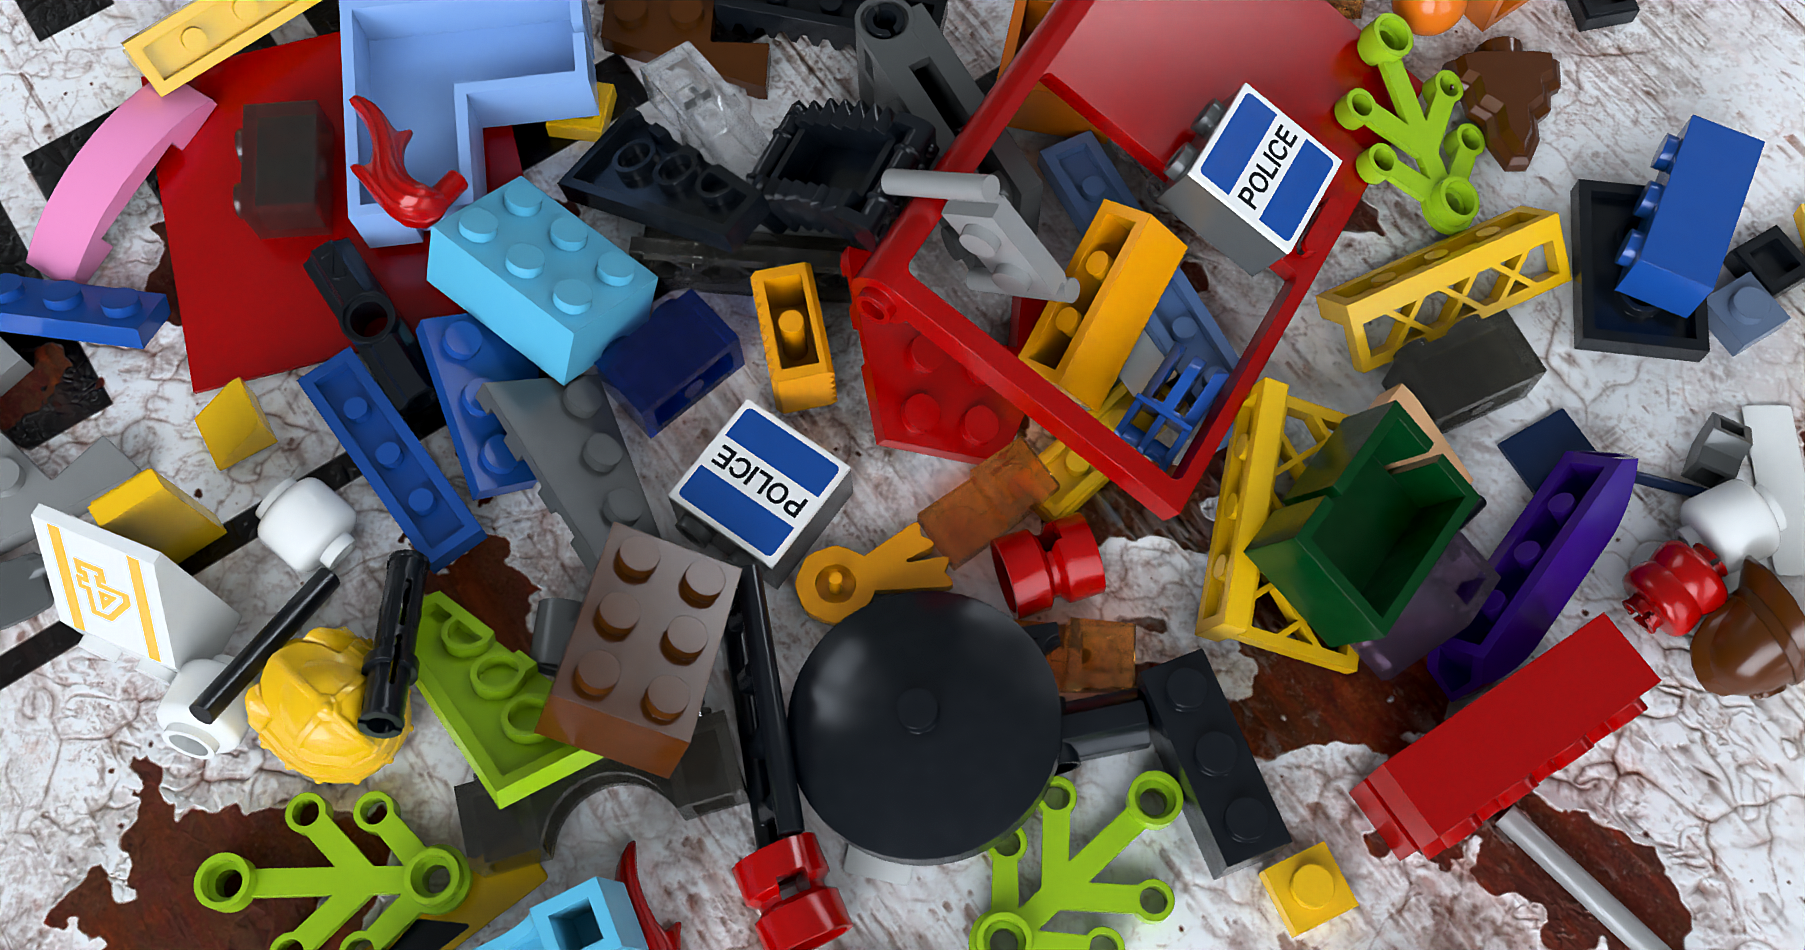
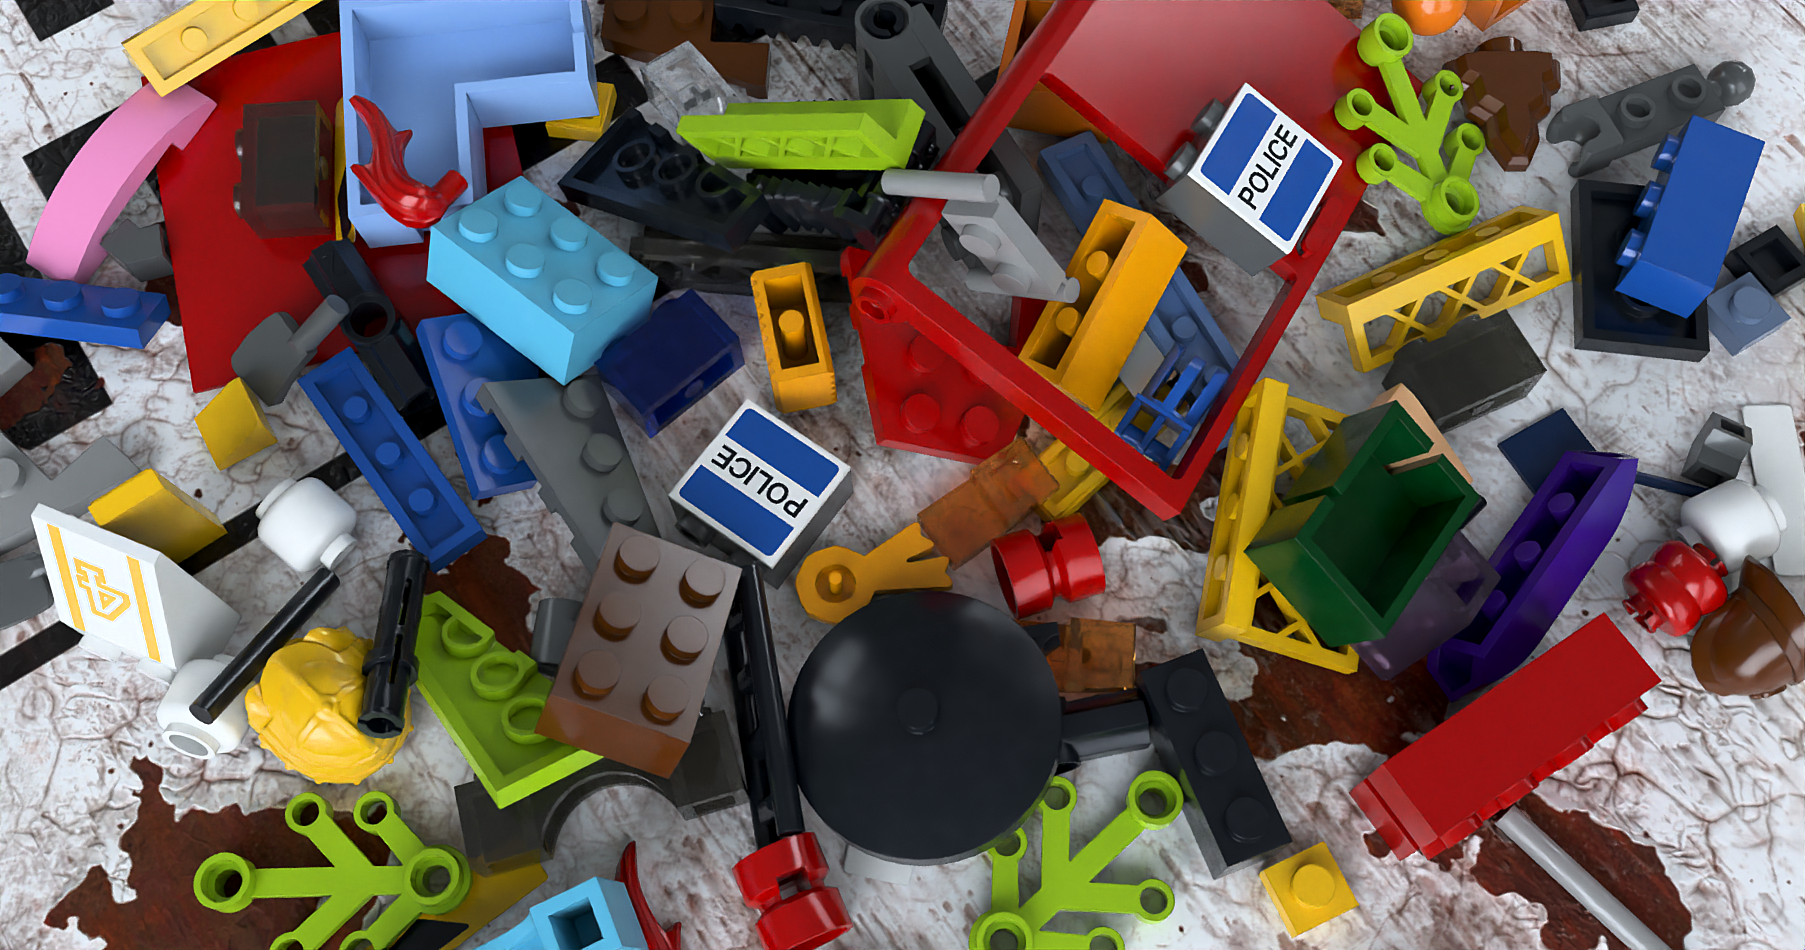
(140, 251): none -> dark grey piece
(280, 349): none -> dark grey piece
(344, 226): none -> yellow sticker
(808, 134): none -> lime fence
(1647, 112): none -> dark grey plate

